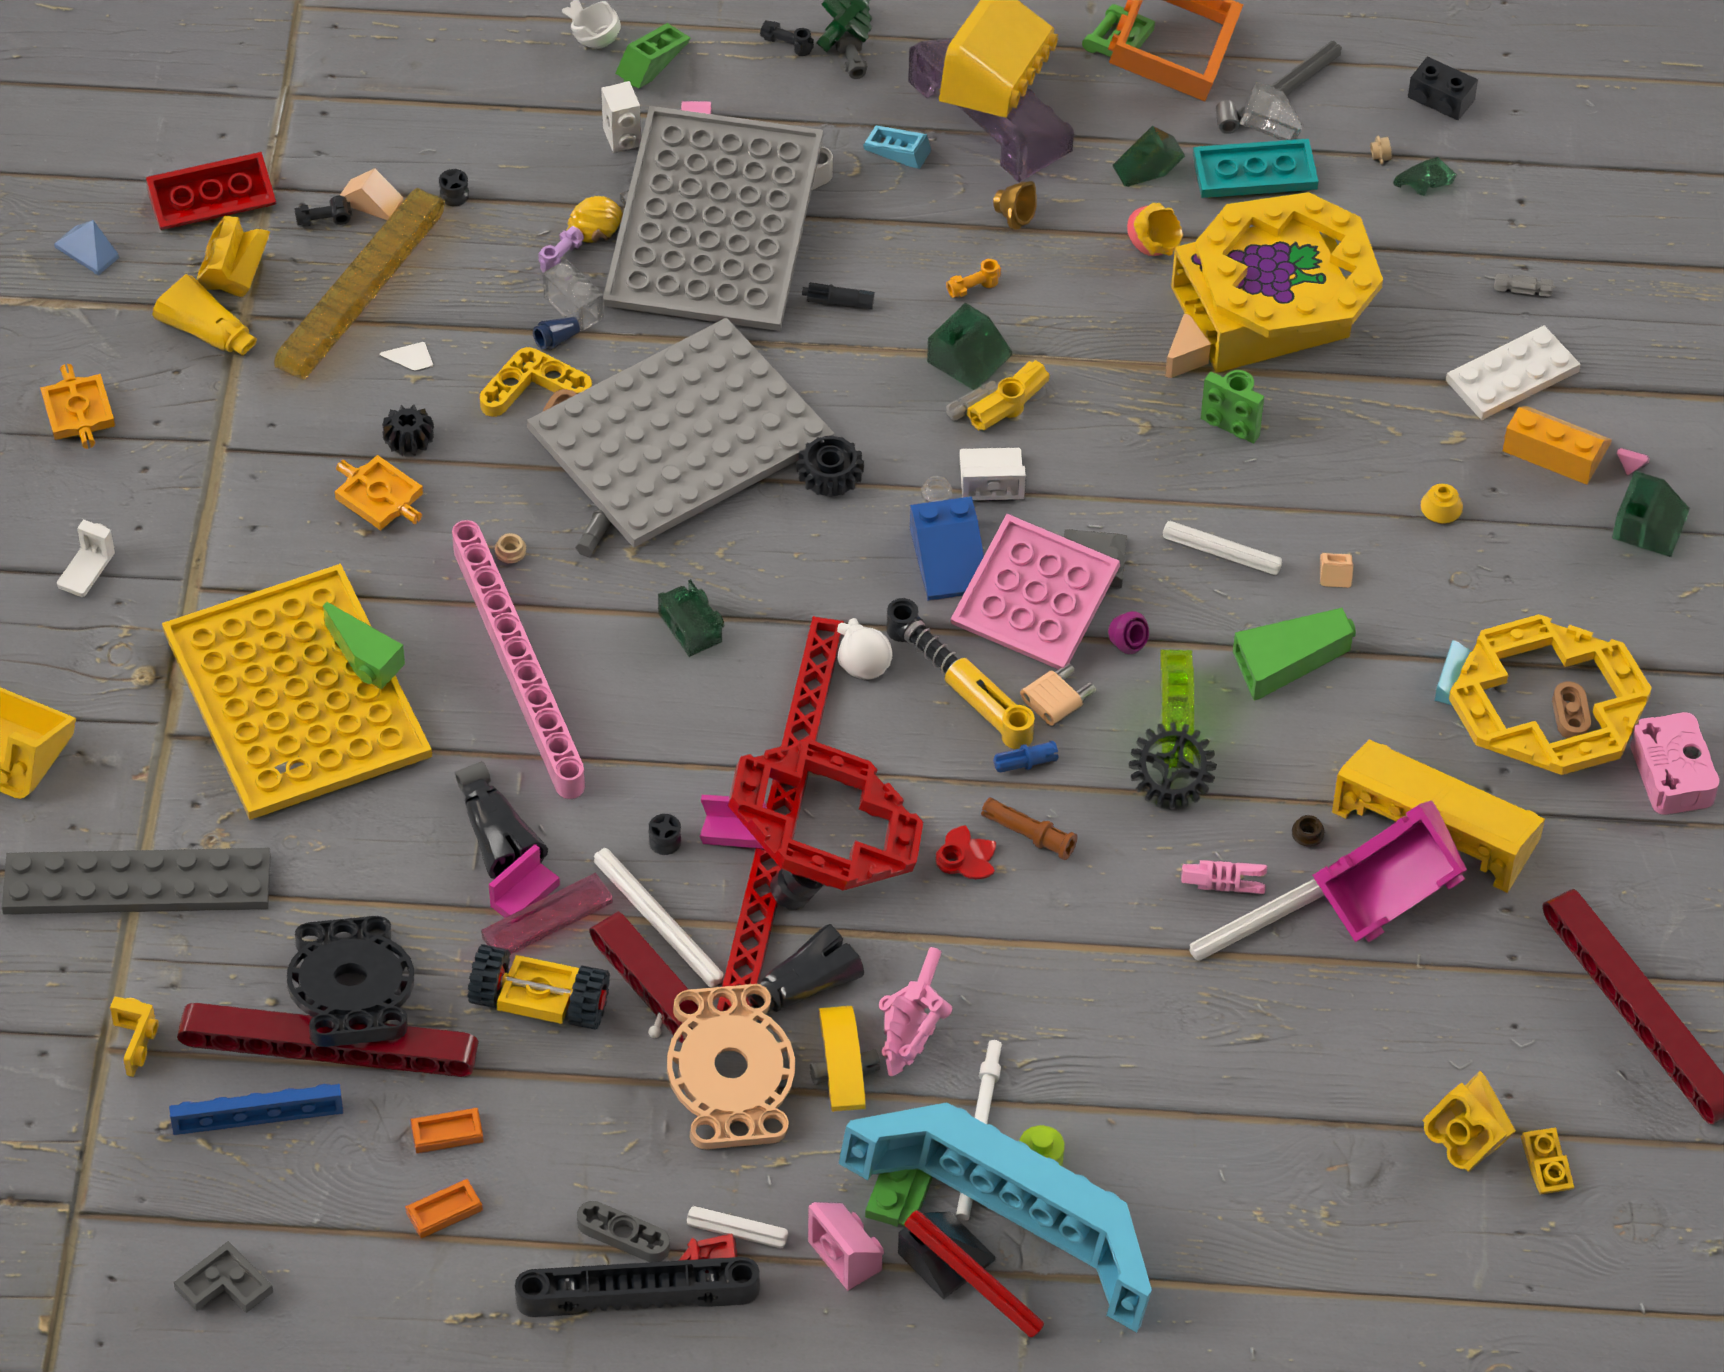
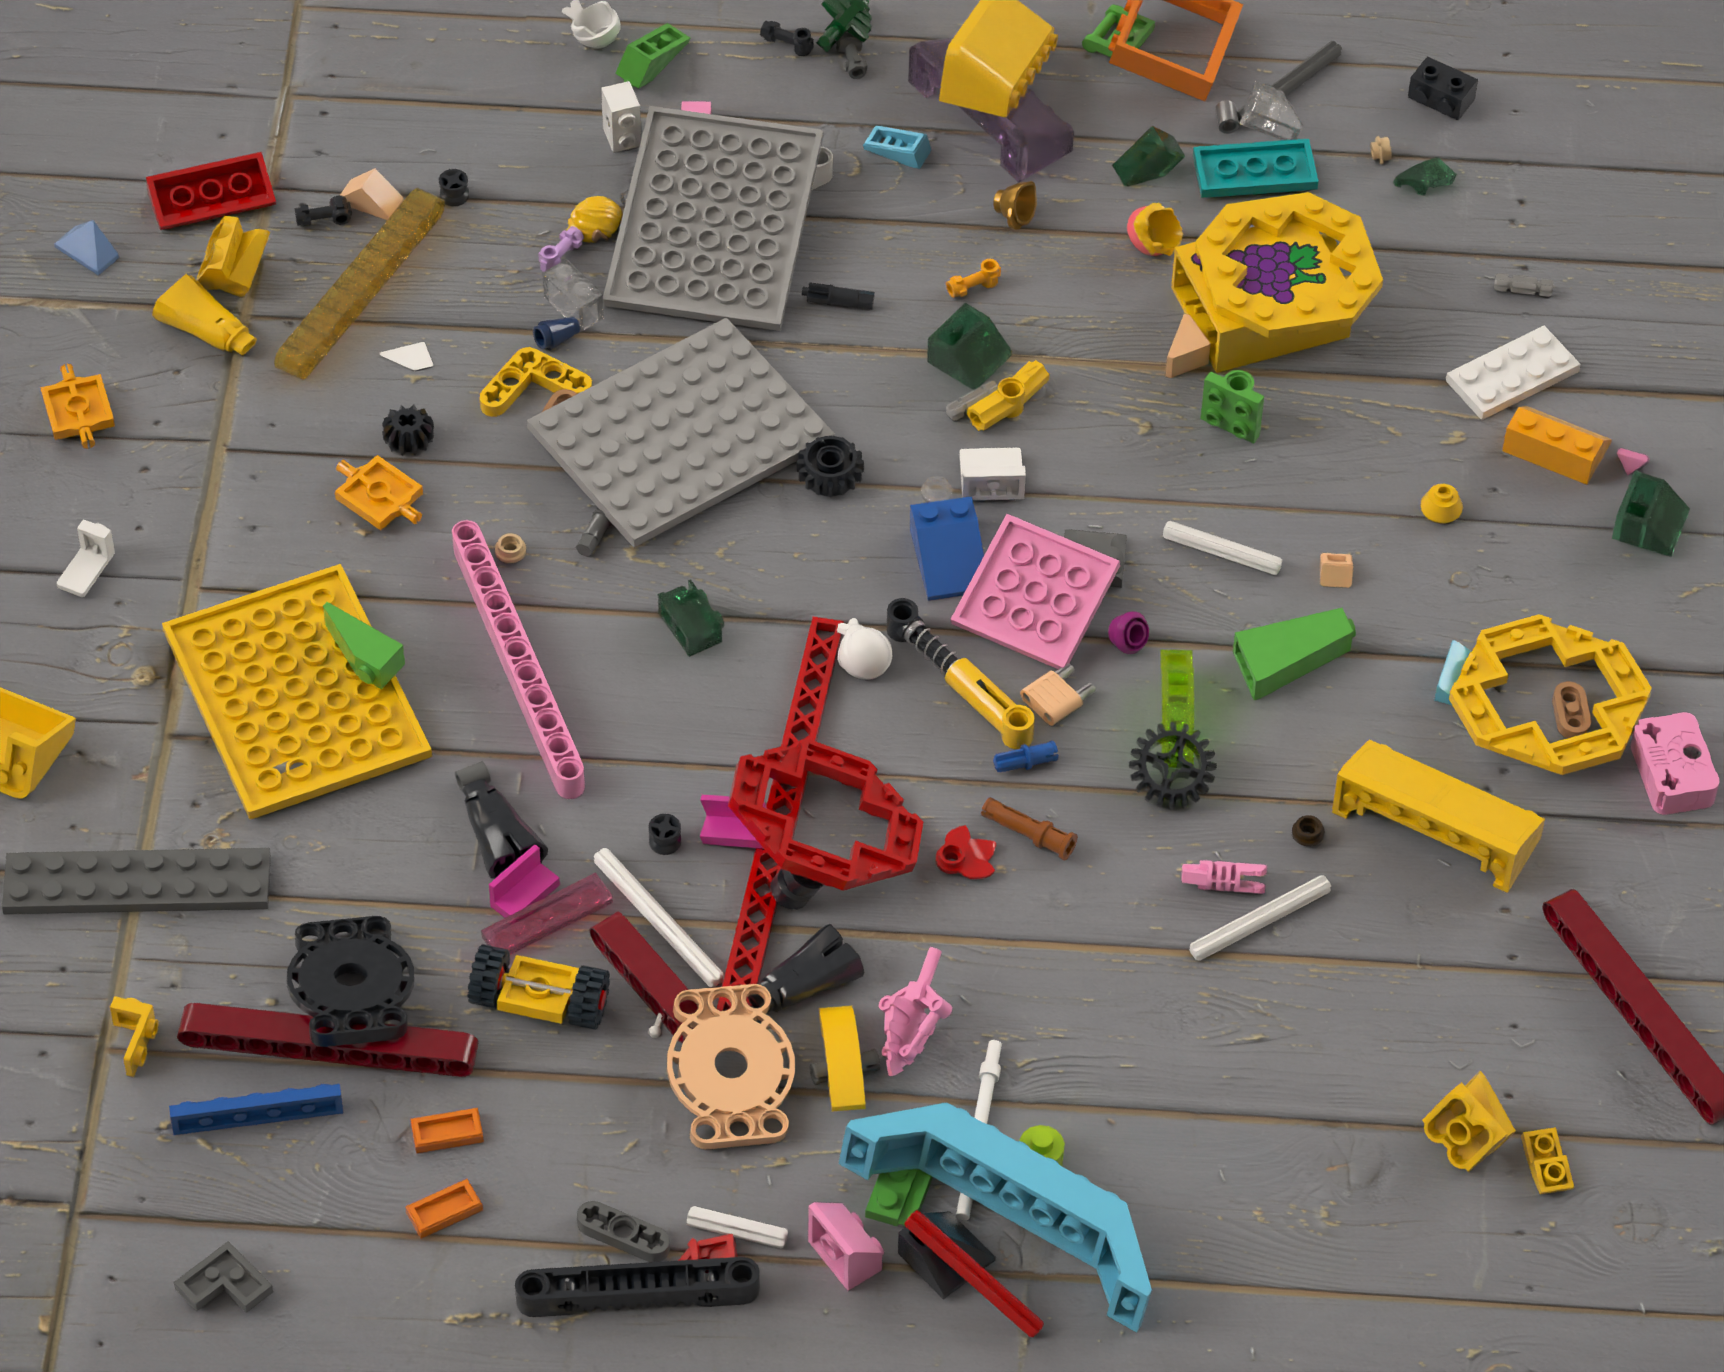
(1392, 872): dark pink windscreen -> none

